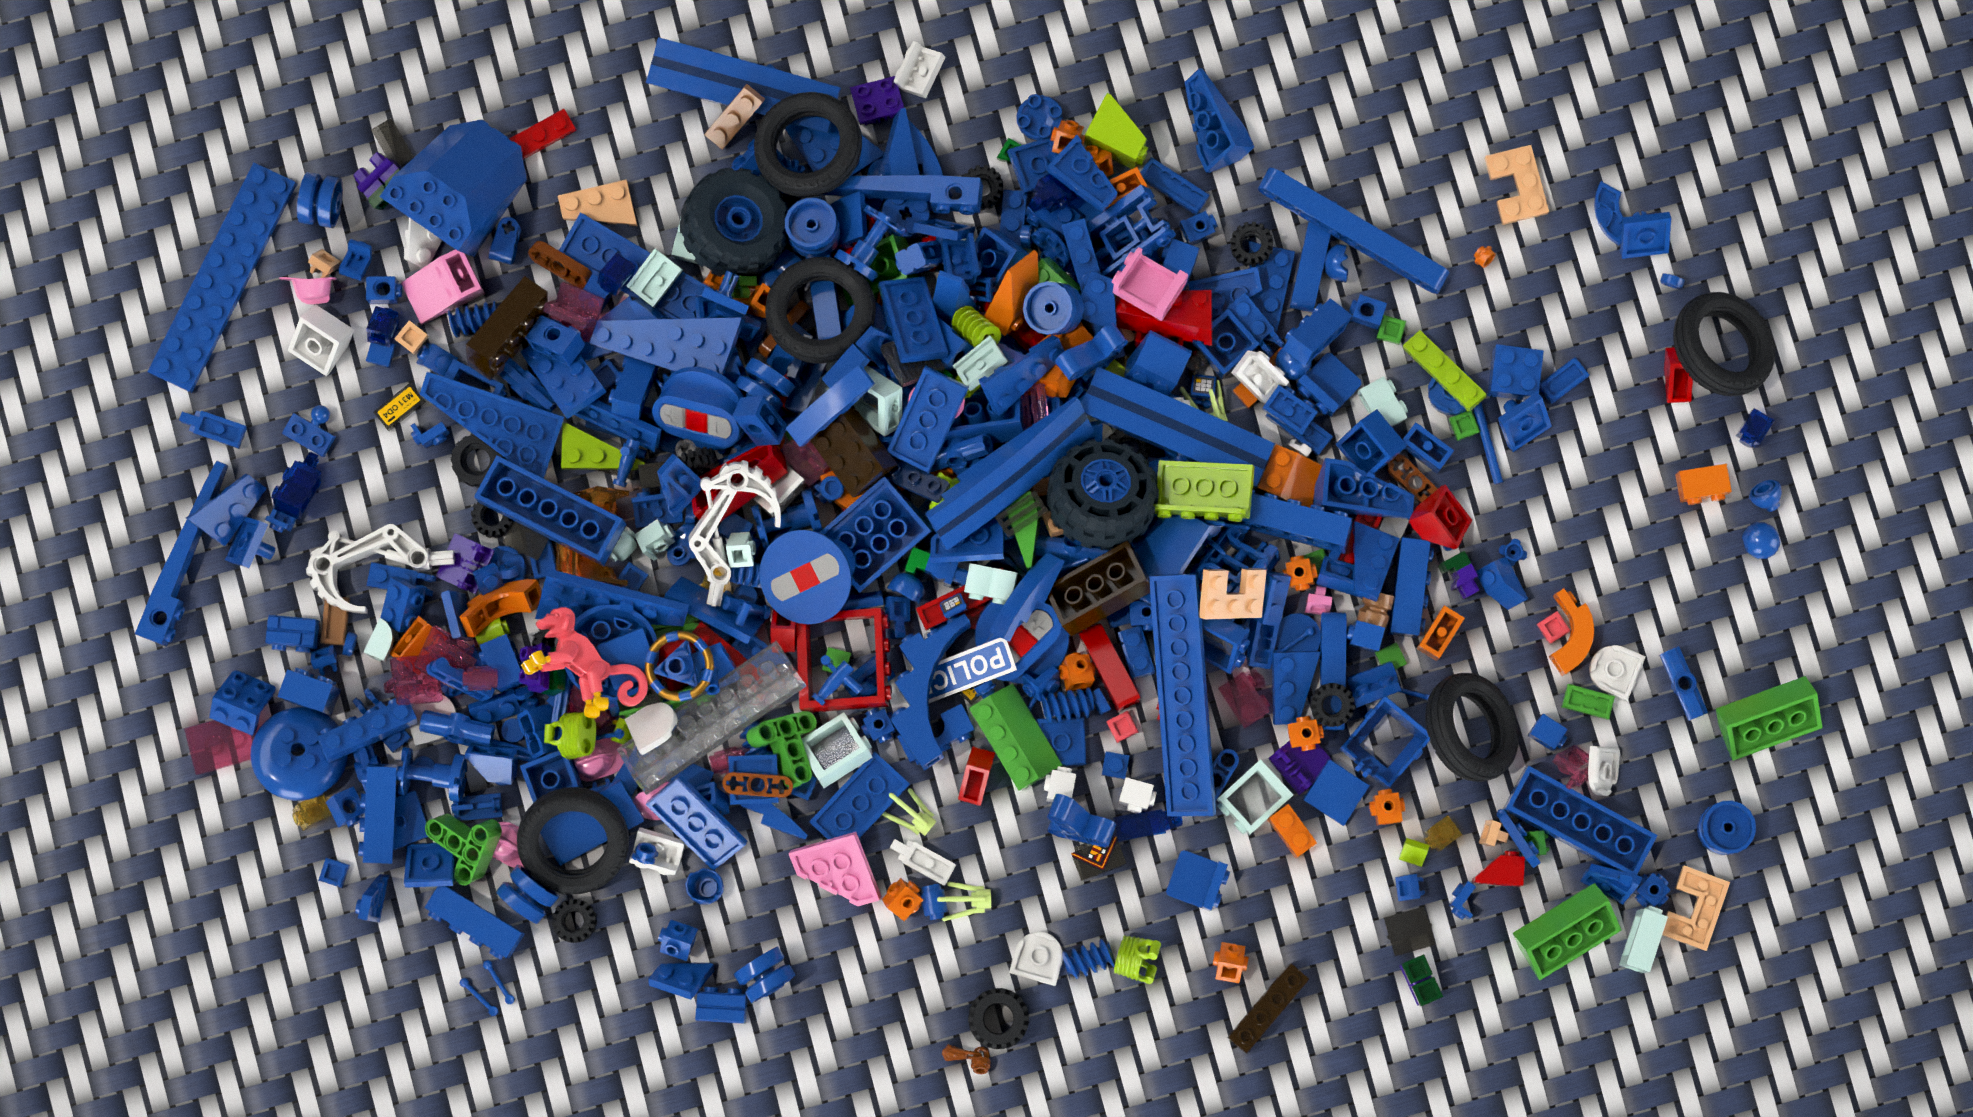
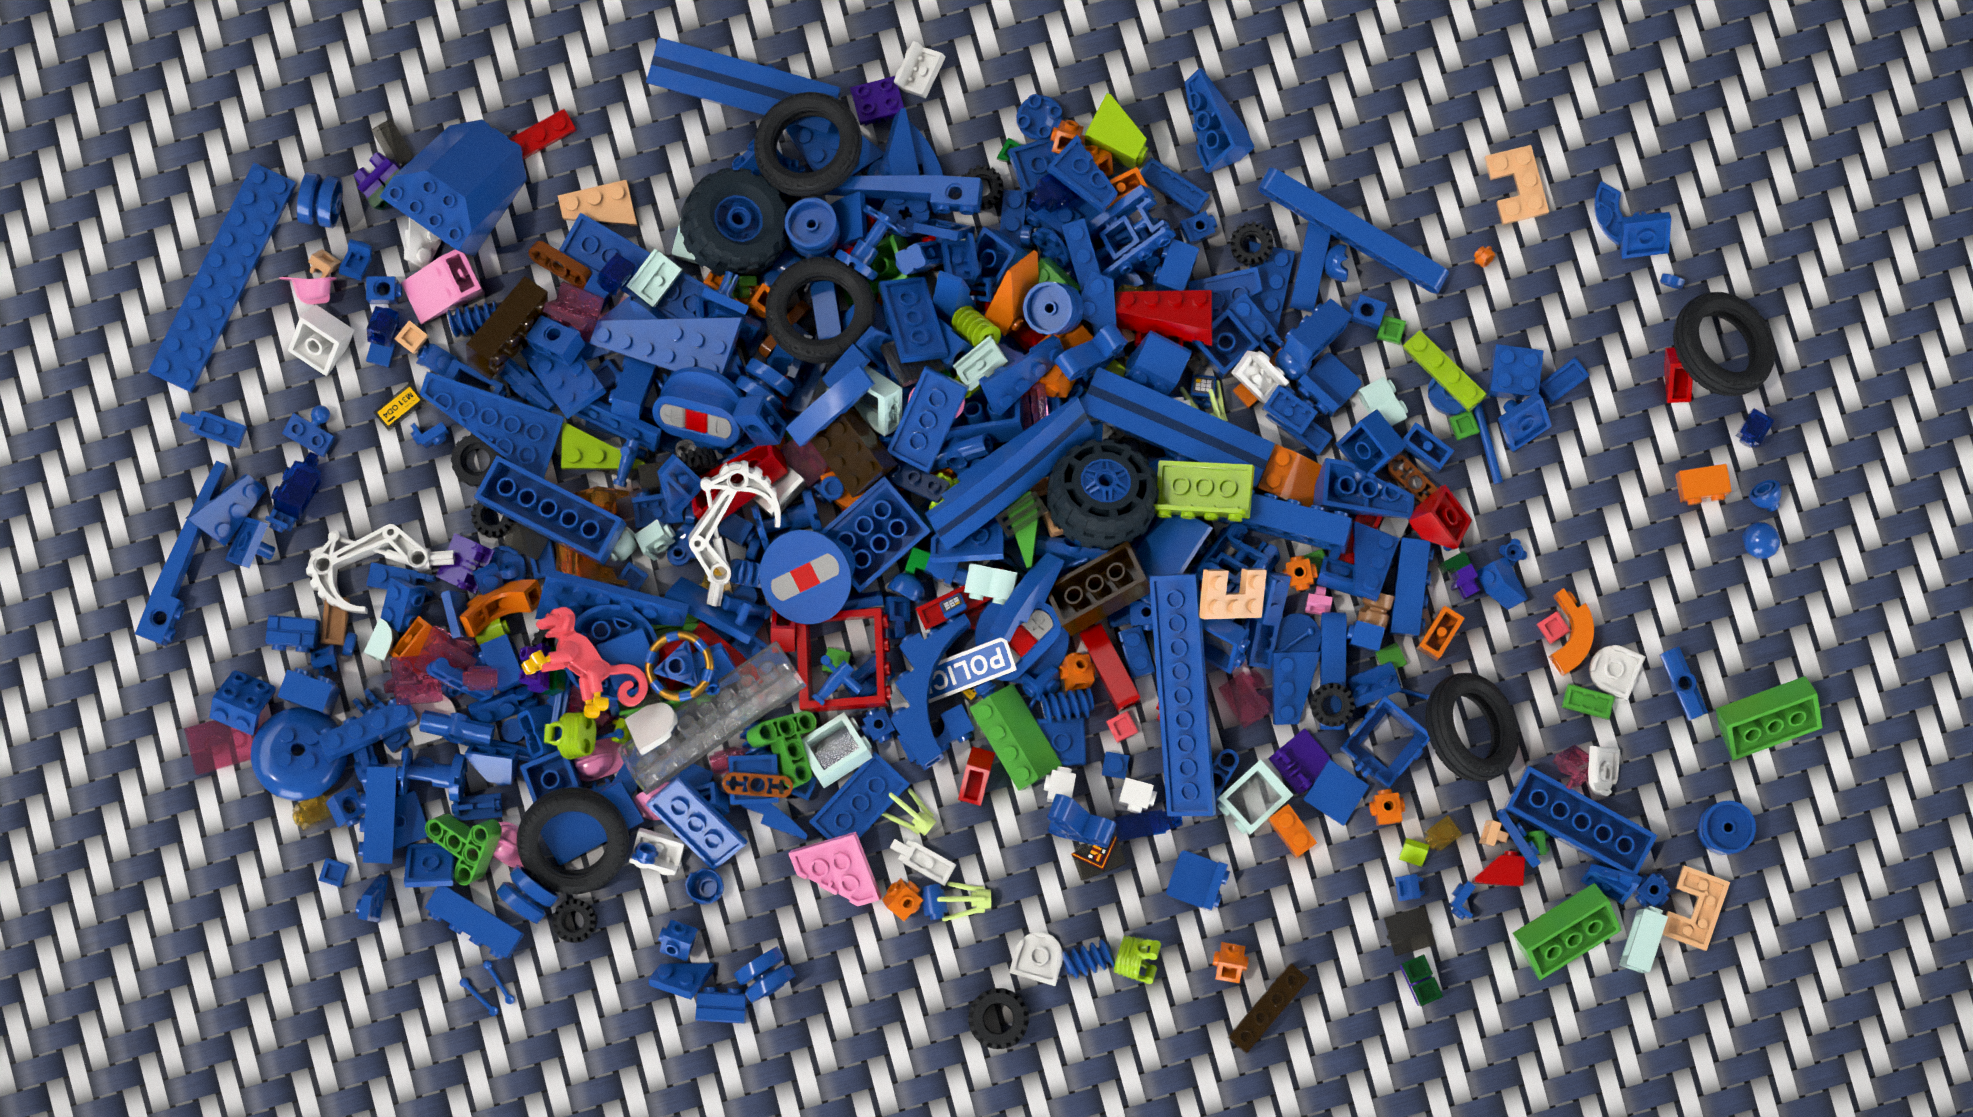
(505, 245): blue piece -> none
(734, 116): plate -> none
(740, 550): light aqua brick -> none
(978, 1063): dark orange piece -> none
(1100, 702): blue tile -> none
(1148, 284): bright pink panel -> none
(1216, 529): blue plant -> none
(1296, 737): orange brick -> none
(1297, 447): white tile -> none
(1548, 733): blue brick -> none

